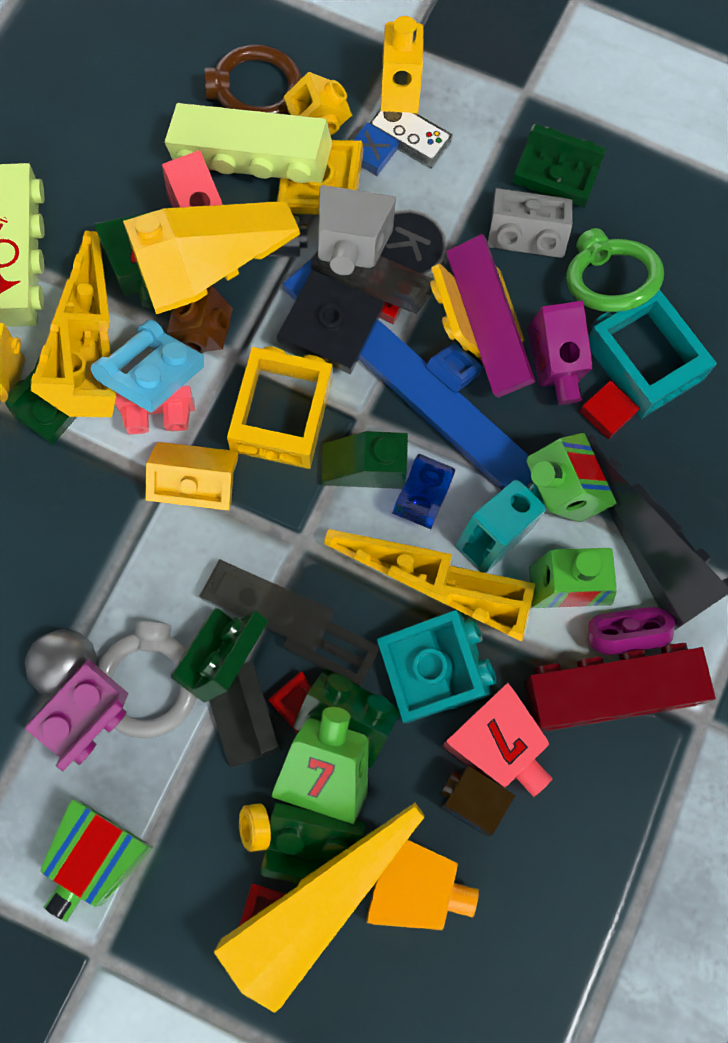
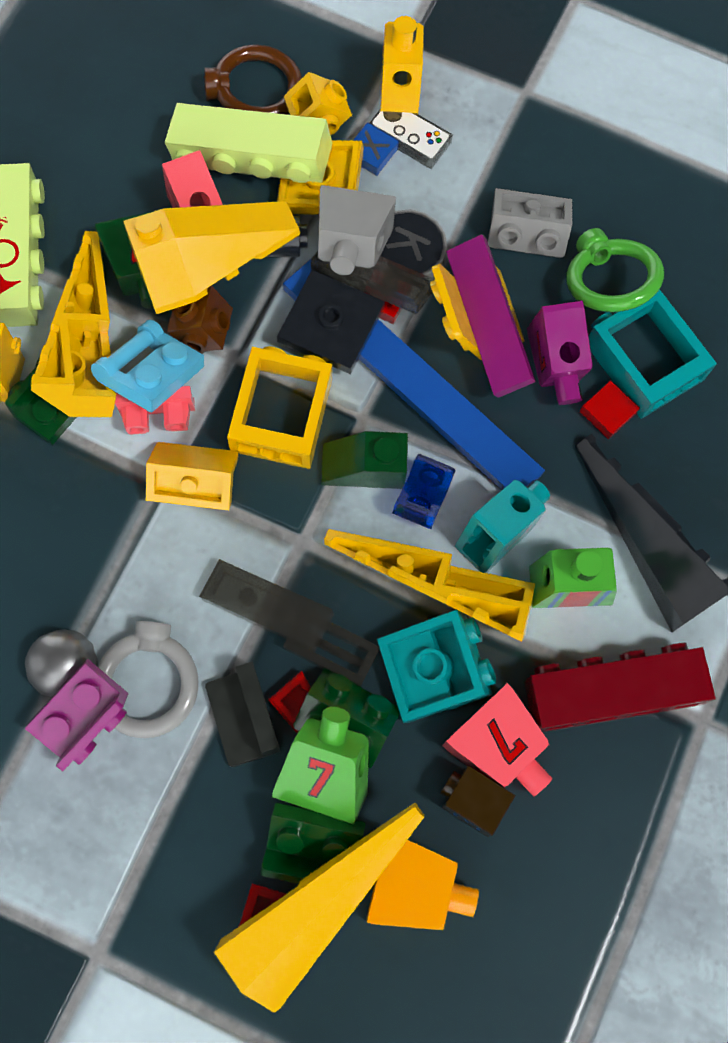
(89, 859): torso -> none
(217, 653): dark green bracket -> none
(254, 827): yellow tile -> none
(454, 367): blue tile -> none
(559, 165): dark green bracket -> none
(567, 475): bright green torso -> none
(631, 630): magenta plate -> none

